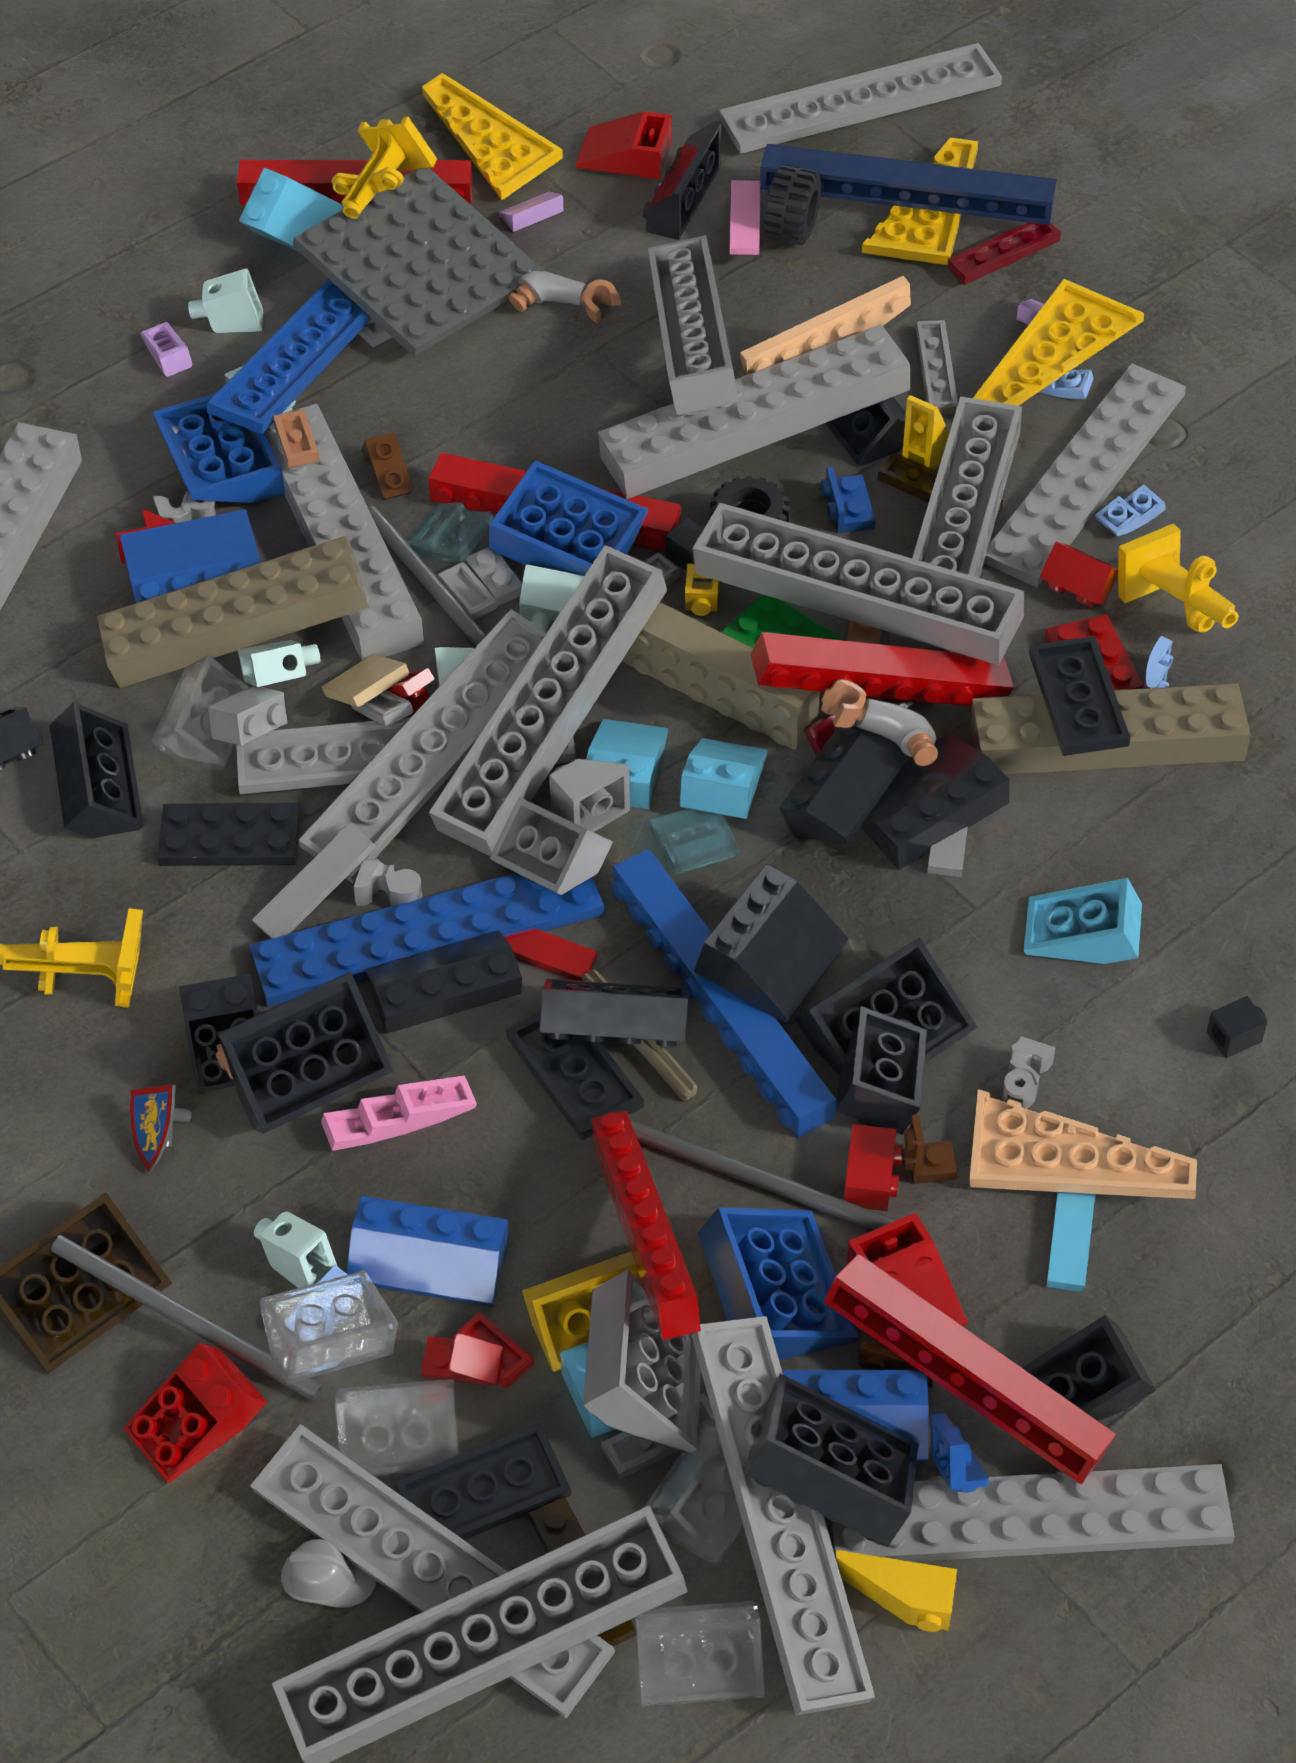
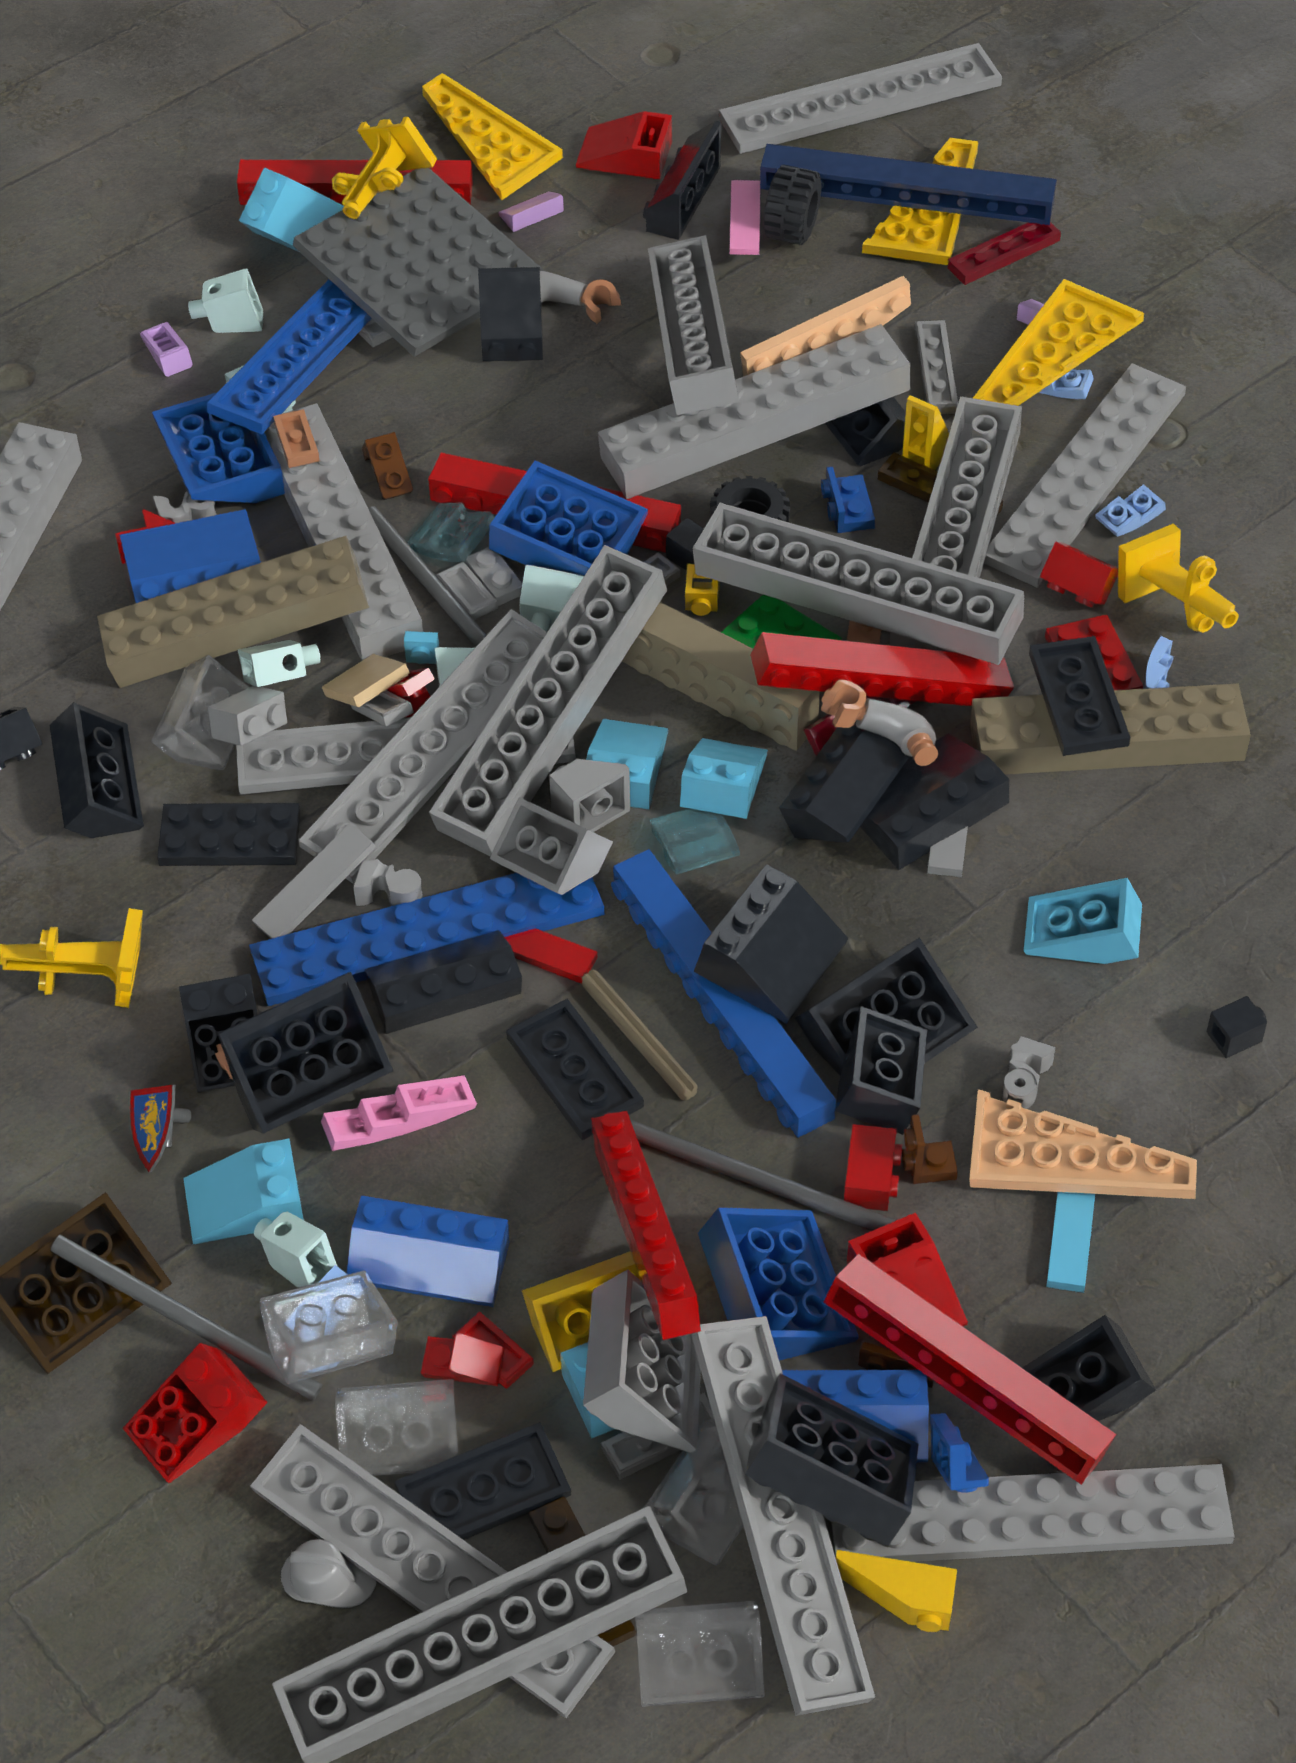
(242, 1191): none -> medium azure slope
(420, 647): none -> medium azure plate
(510, 314): none -> black slope
(614, 1011): black slope -> none

